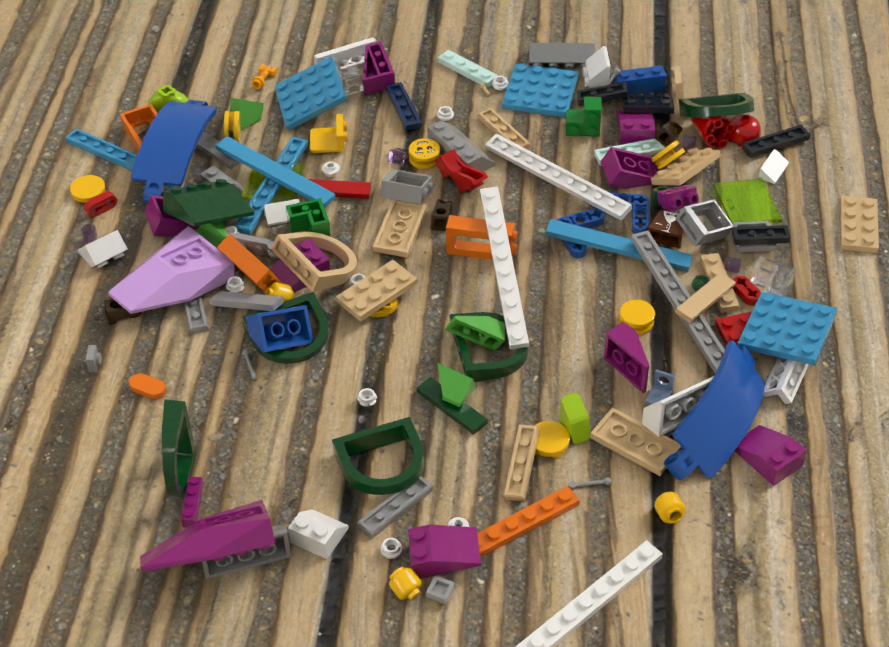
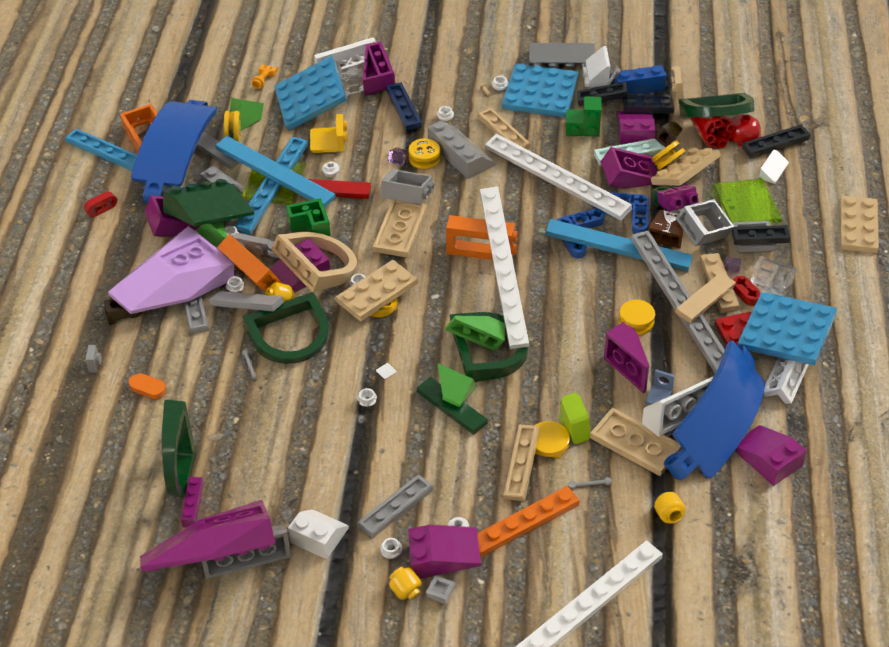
(86, 188): yellow tile -> none
(89, 233): hose -> none
(103, 249): white slope -> none
(164, 95): lime piece -> none
(276, 212): white slope -> none
(280, 328): blue slope -> none
(374, 438): dark green window -> none
(386, 370): none -> white sticker
(440, 215): dark brown leg -> none
(464, 176): red arch -> none
(467, 68): light aqua plate -> none
(688, 143): slope -> none
(699, 281): clear green plate -> none

